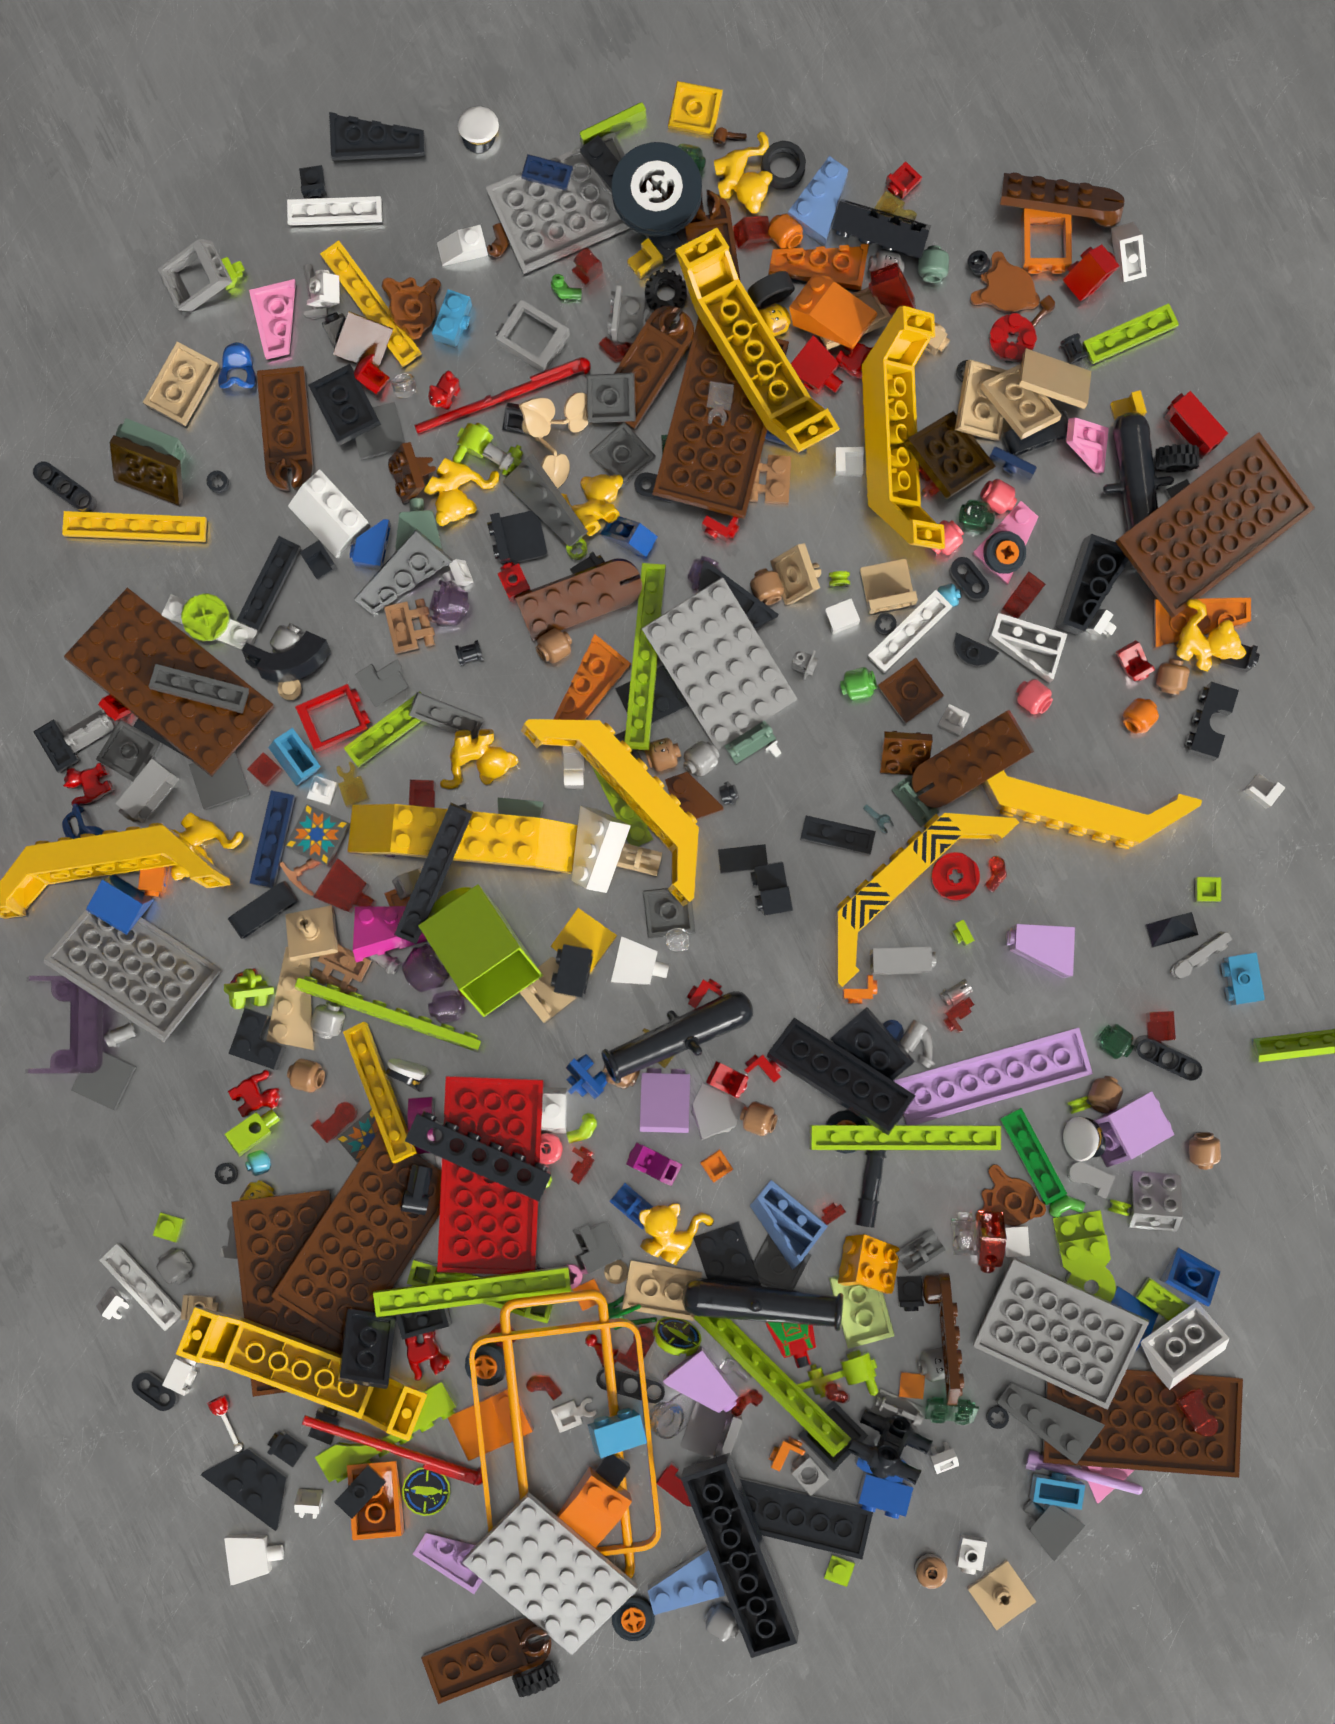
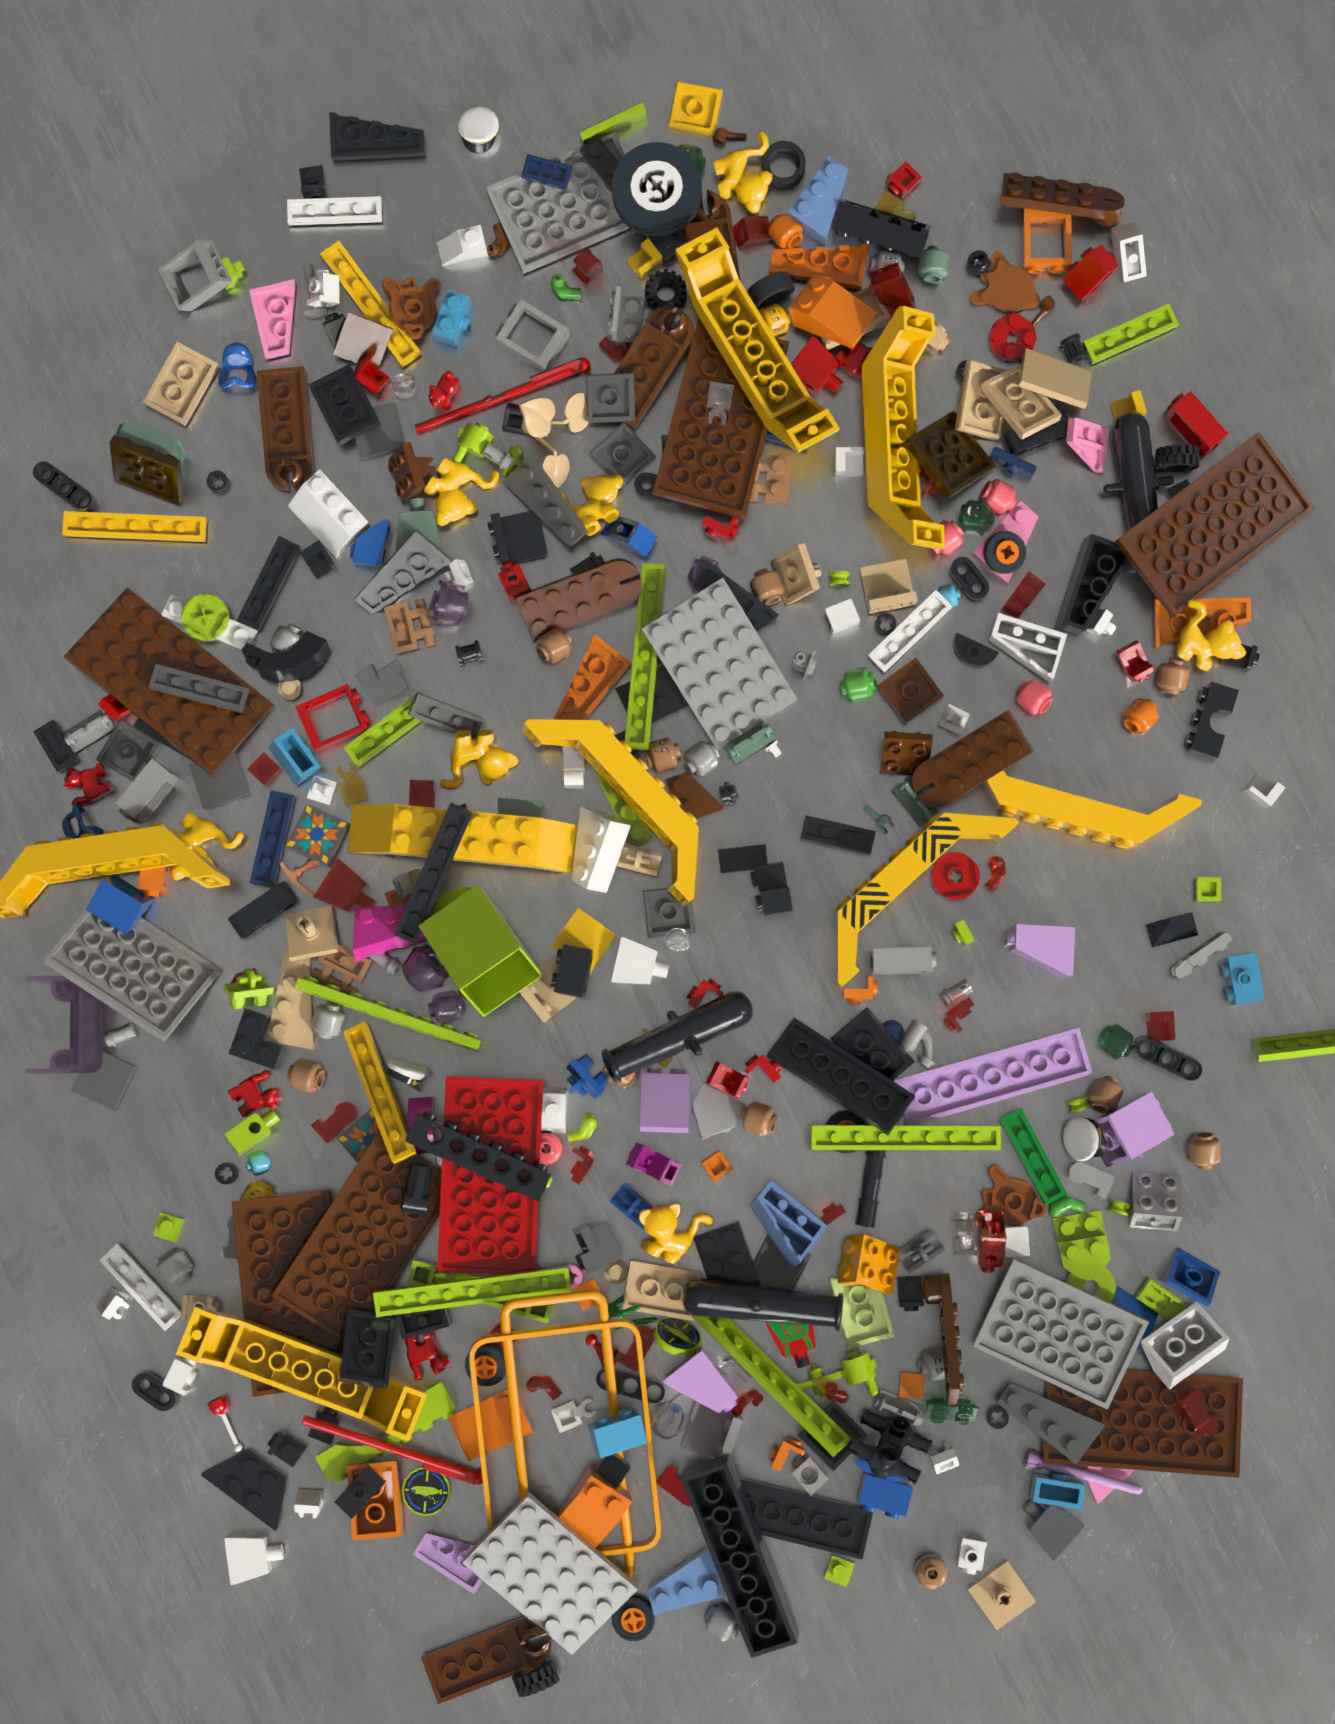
(577, 556): lime bush -> none

